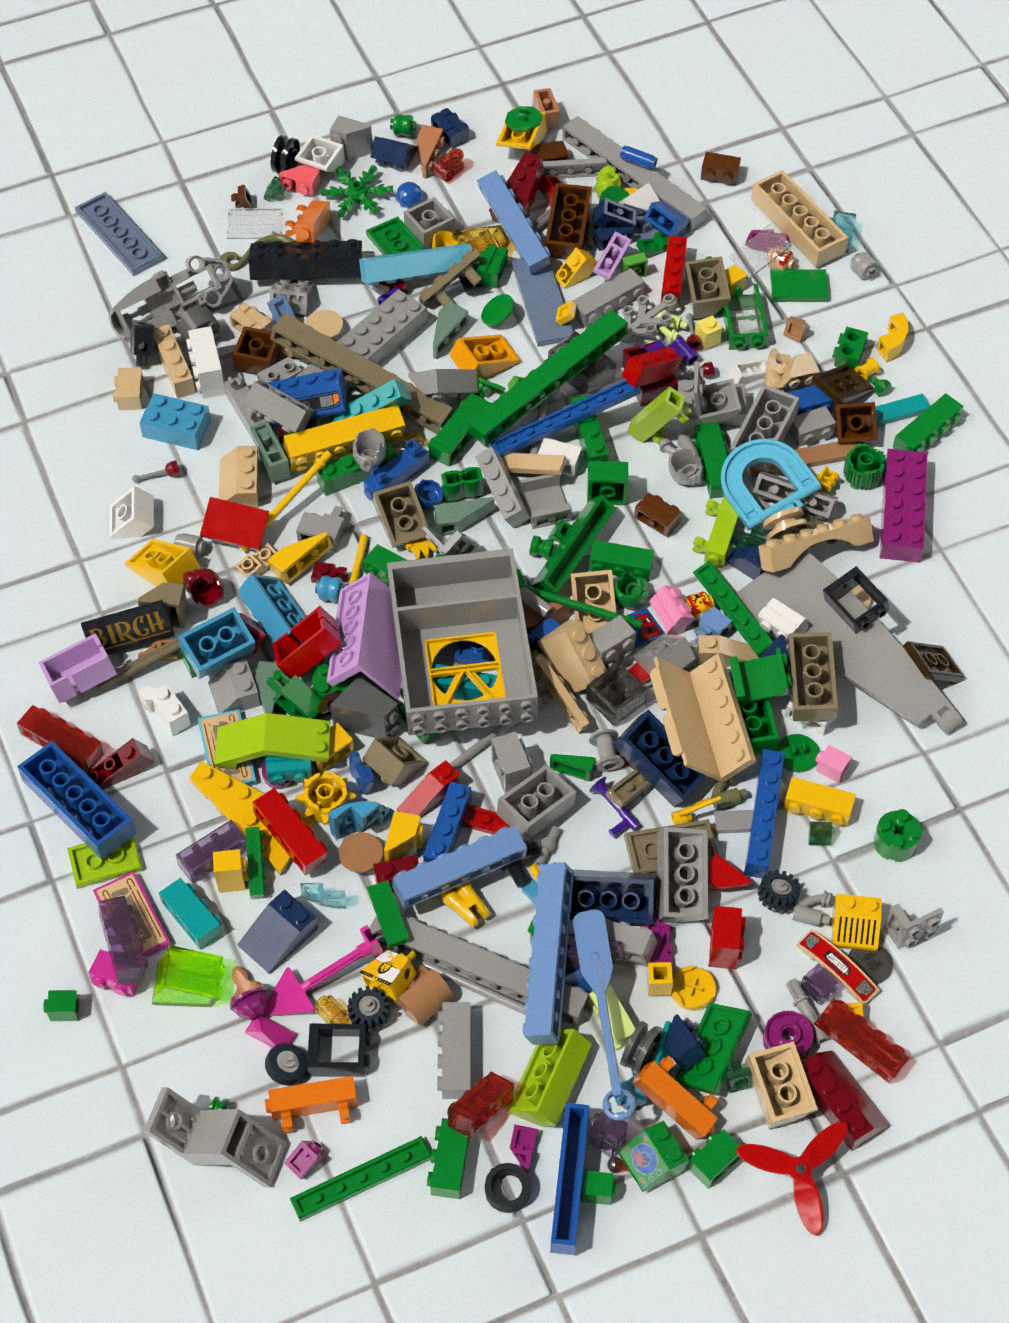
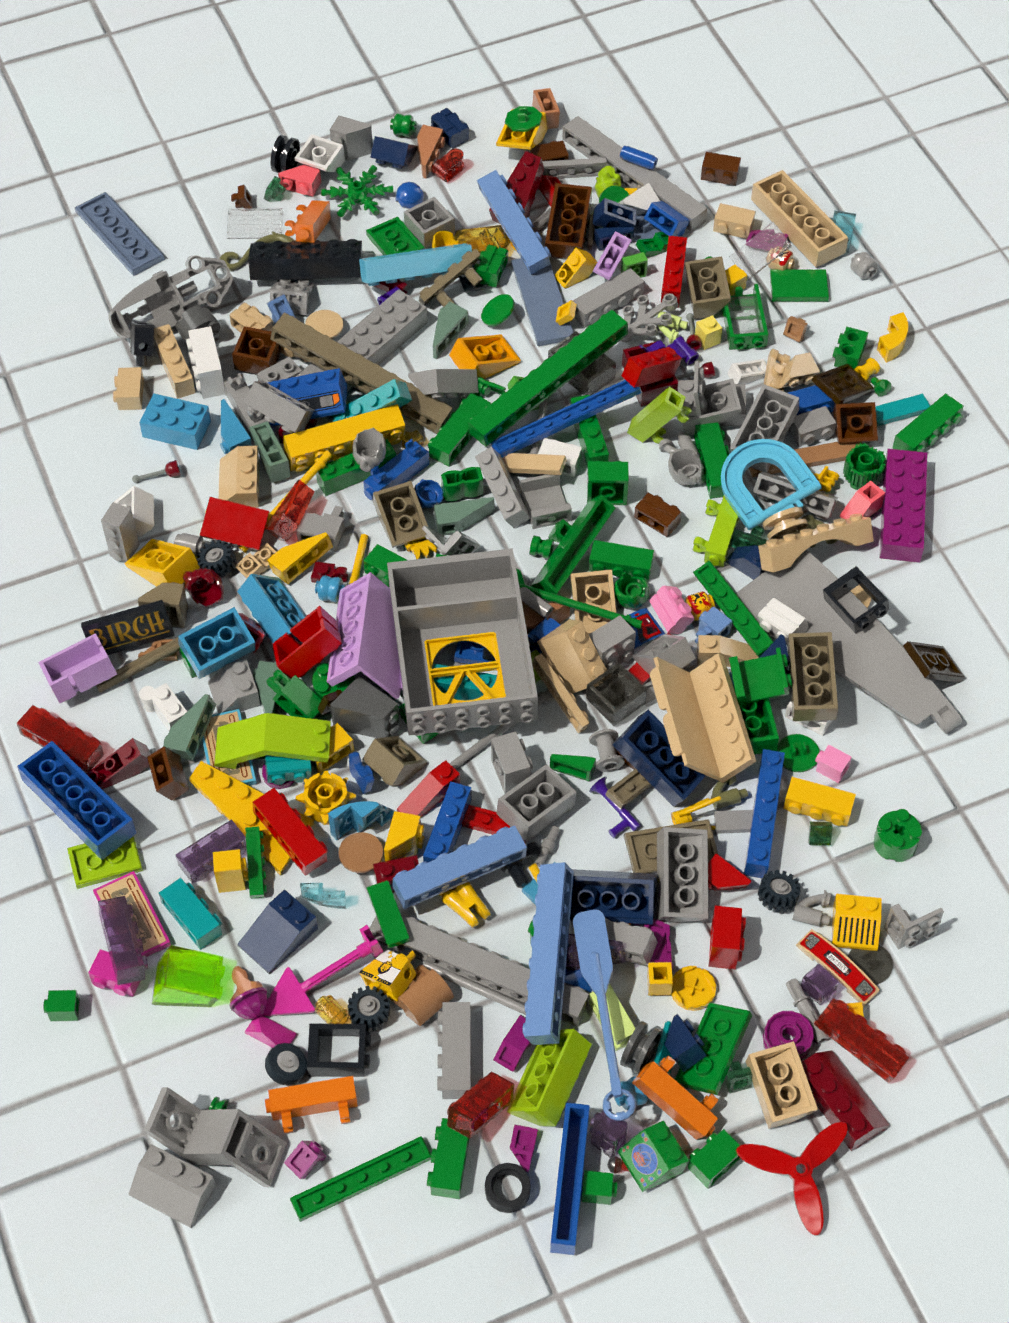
(120, 532): none -> light grey brick
(168, 773): none -> reddish brown brick
(171, 1186): none -> light grey slope
(189, 730): none -> sand green slope
(217, 557): none -> black wheel
(232, 431): none -> dark azure slope
(290, 512): none -> clear red slope
(513, 1046): none -> magenta slope
(734, 221): none -> tan brick
(865, 501): none -> coral slope

